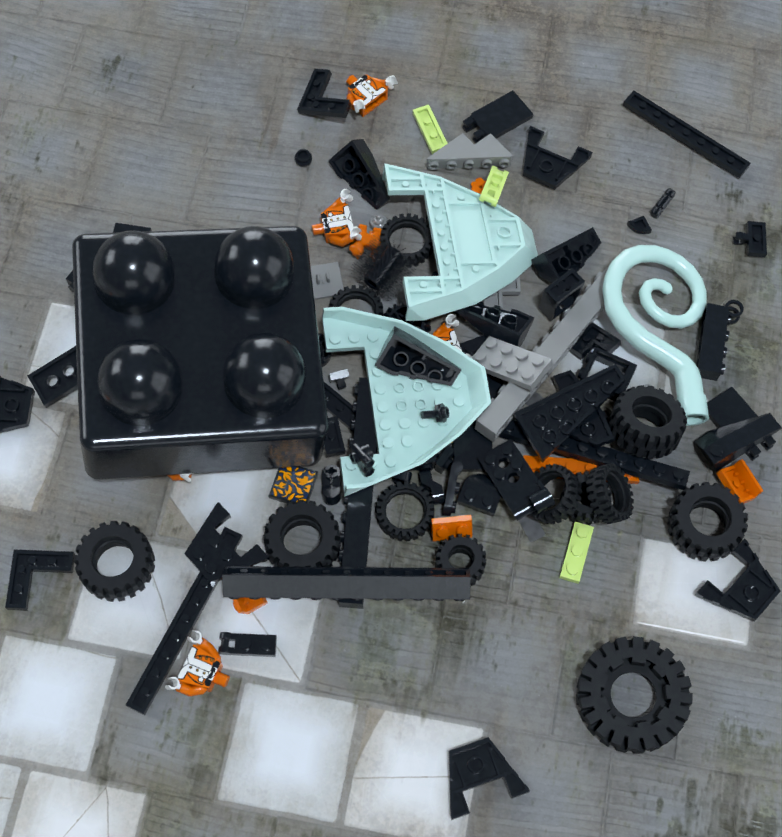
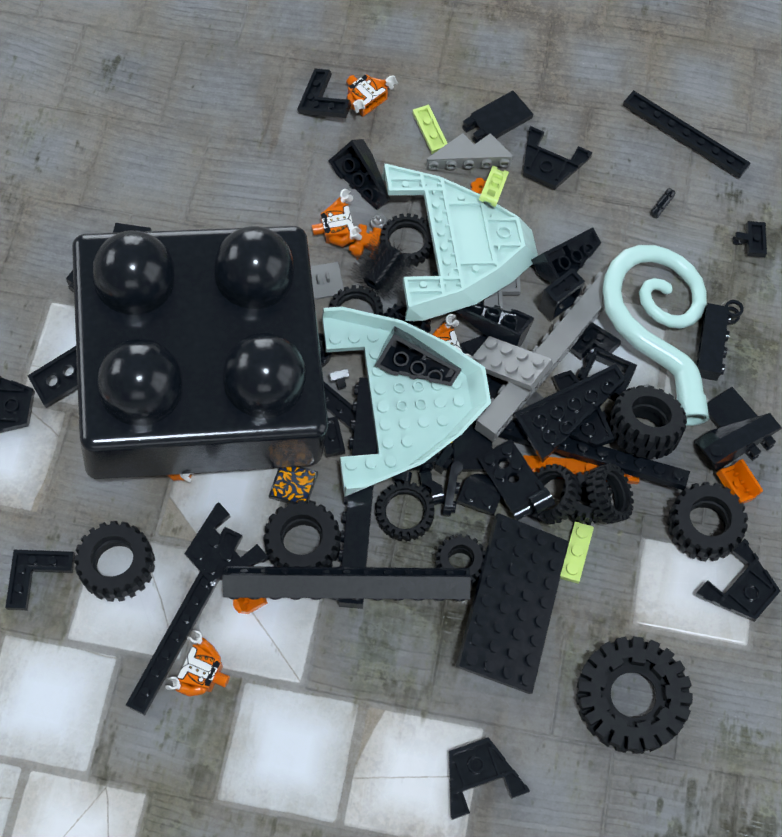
(248, 644): black plate -> none
(303, 157): black plate -> none
(332, 492): black piece -> none
(363, 457): black plate -> none
(441, 413): black plate -> none
(448, 526): orange bracket -> none
(513, 604): none -> black plate
(639, 225): black tile -> none

